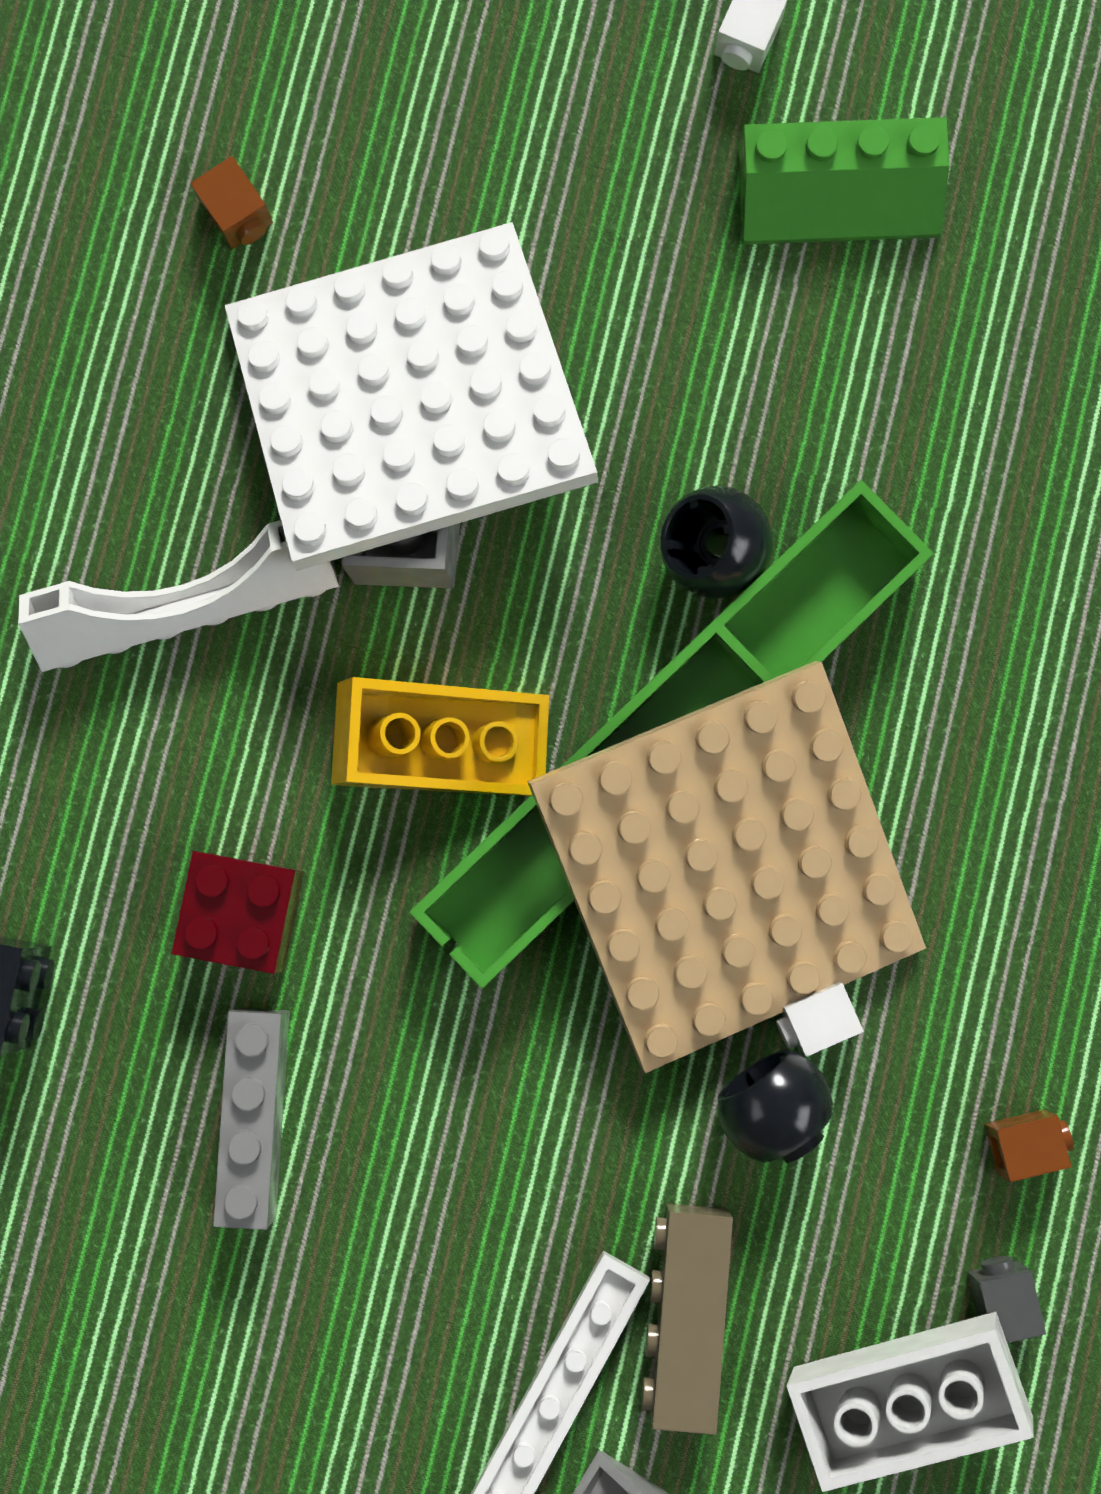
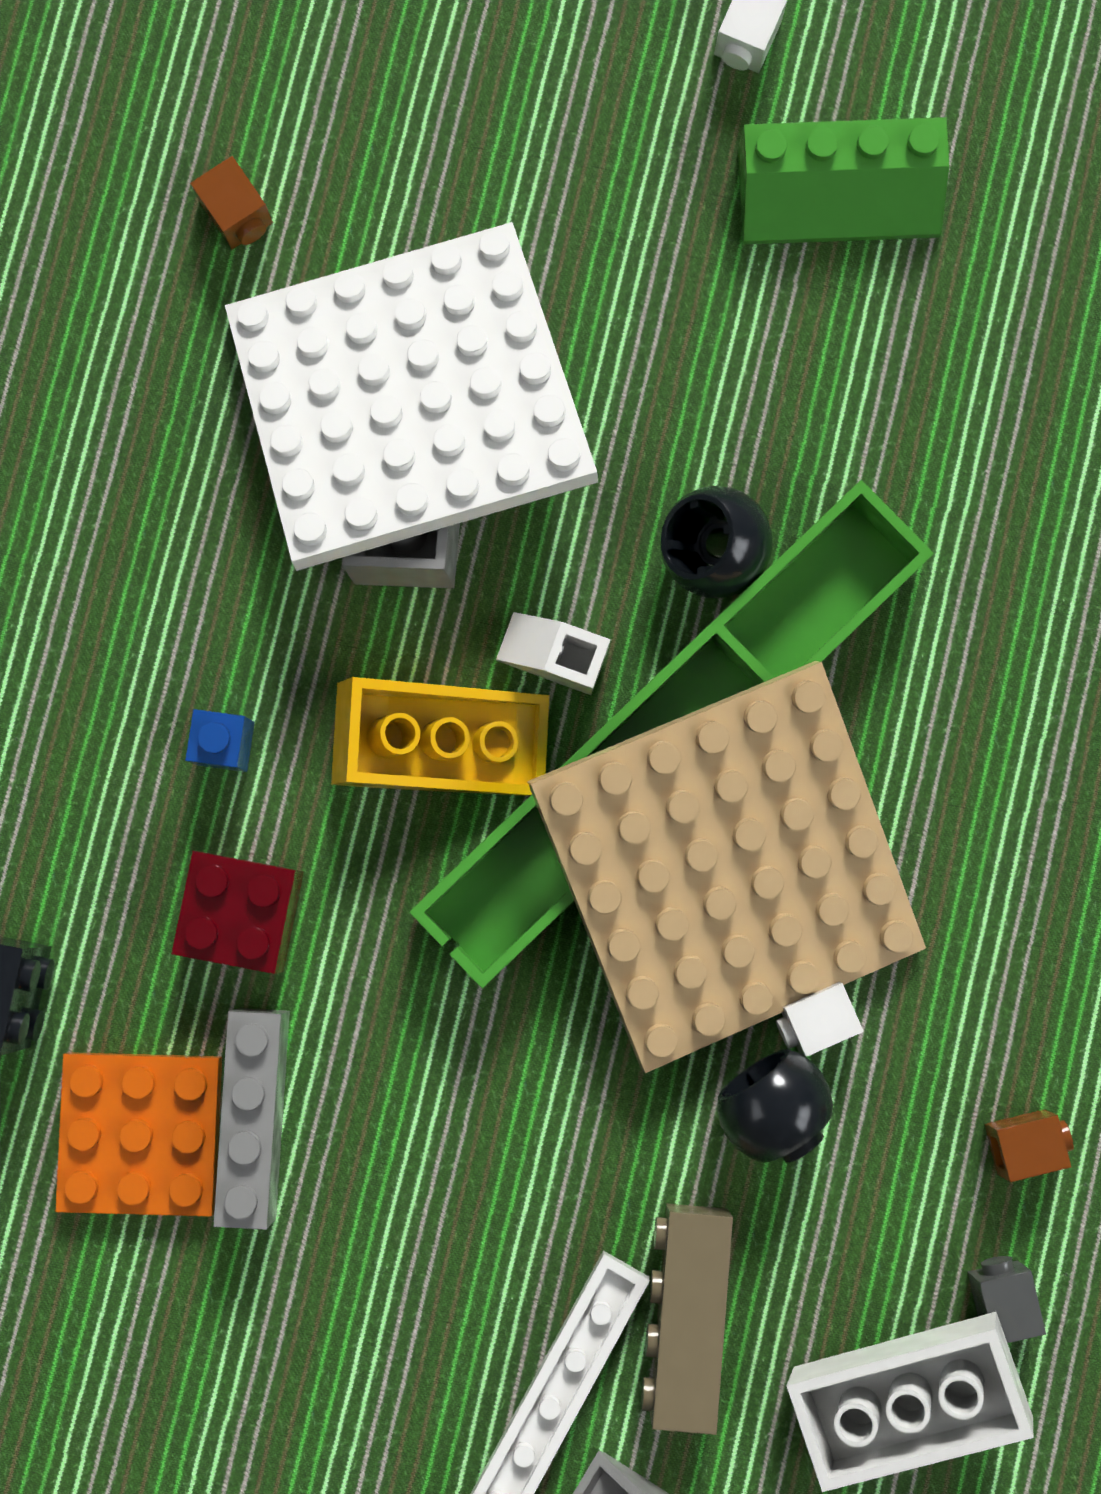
(83, 622): white arch -> none
(138, 1134): none -> orange plate
(220, 740): none -> blue brick
(554, 651): none -> white slope

